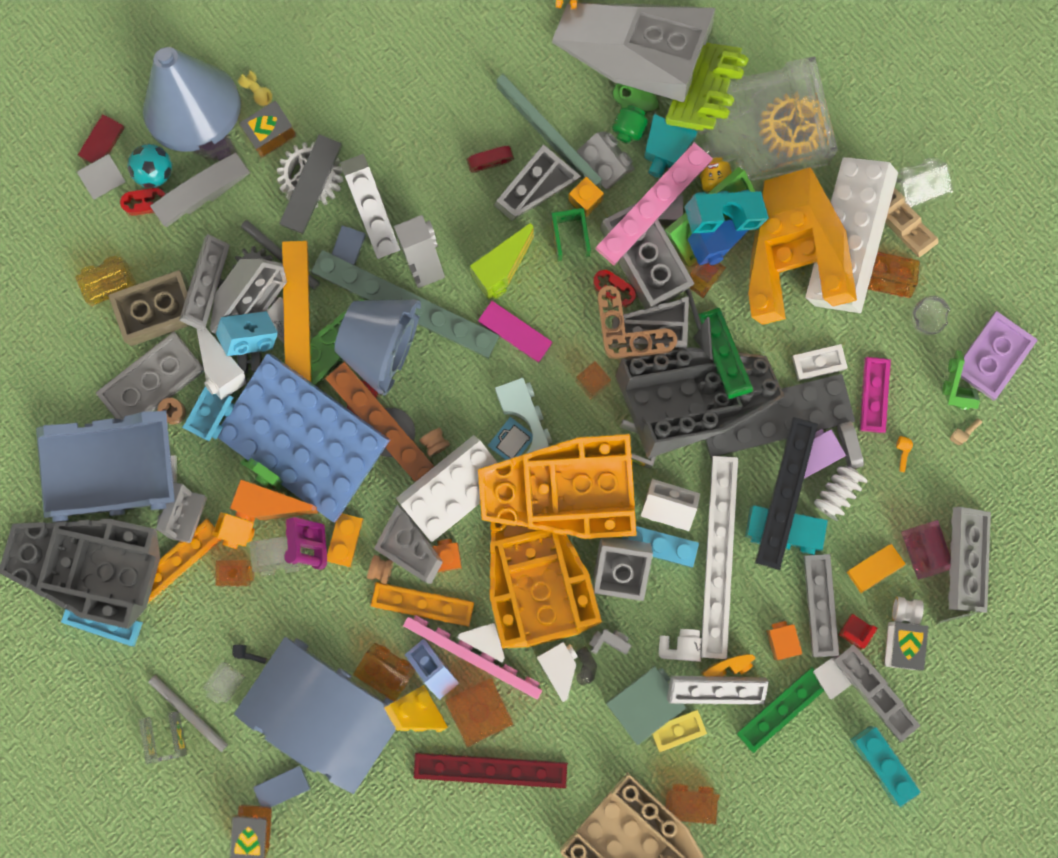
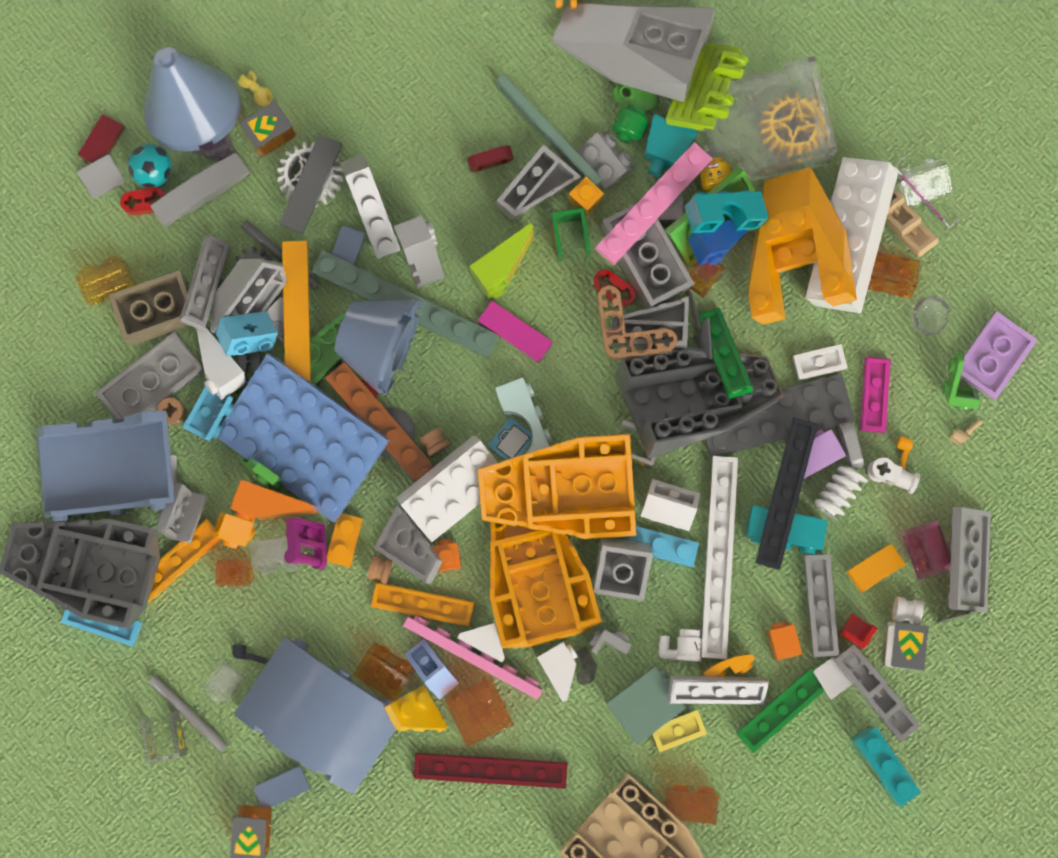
(593, 380): clear orange brick -> none
(893, 475): none -> white connector
(921, 196): none -> piece

